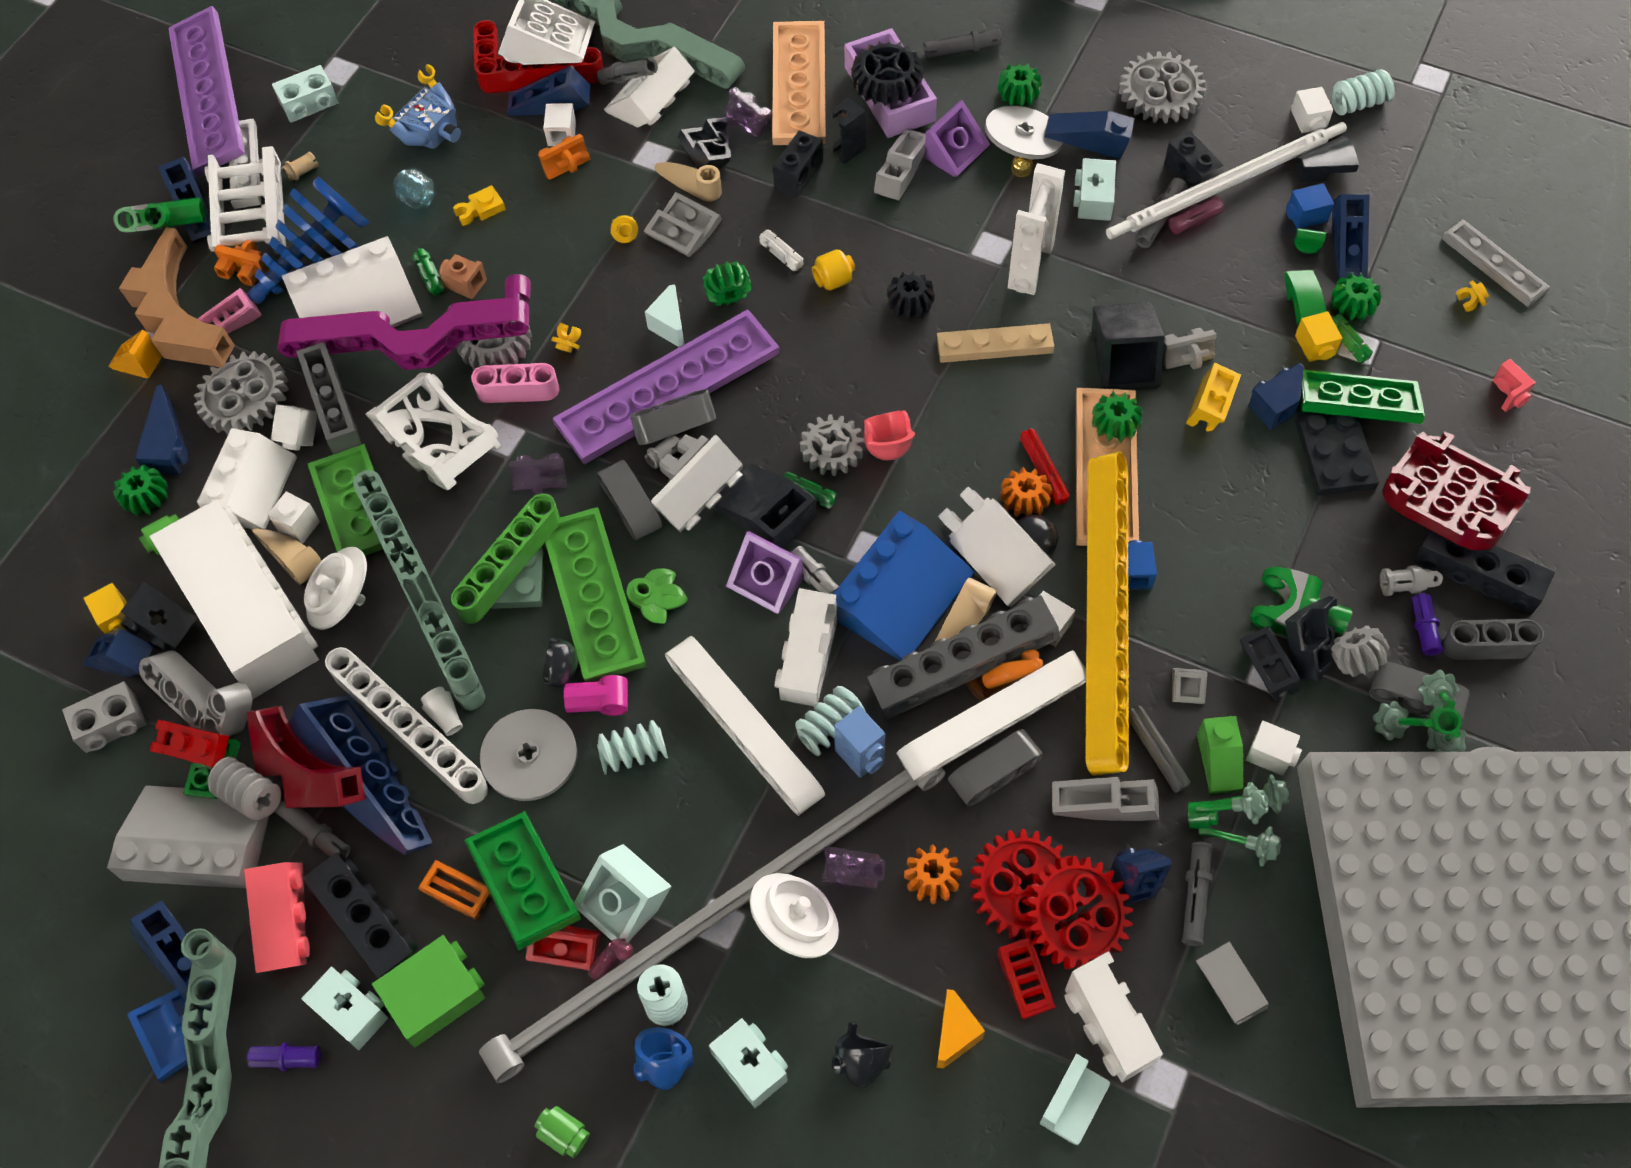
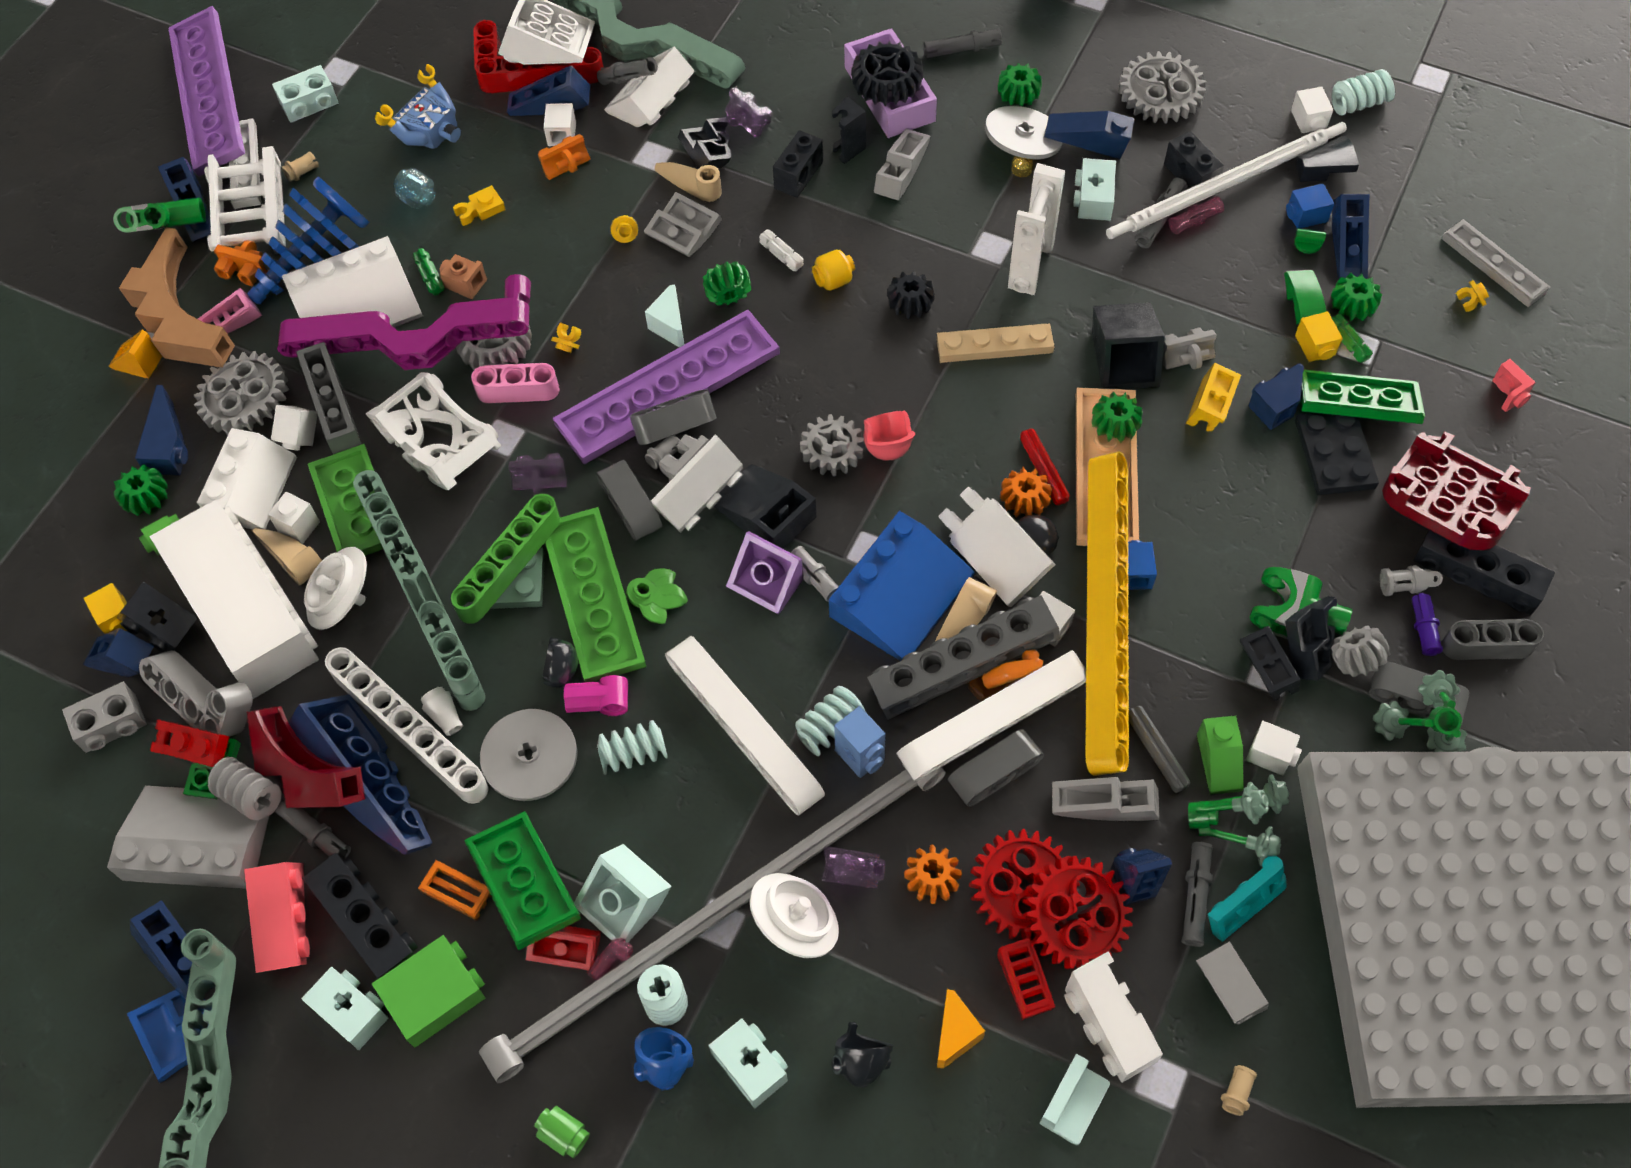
(284, 1056): dark purple axle -> none
(798, 80): light nougat plate -> none
(808, 647): white wedge -> none
(826, 497): green axle -> none
(955, 140): medium lavender slope -> none
(1189, 685): light grey slope -> none
(1239, 1090): none -> tan pin
(1248, 898): none -> teal plate

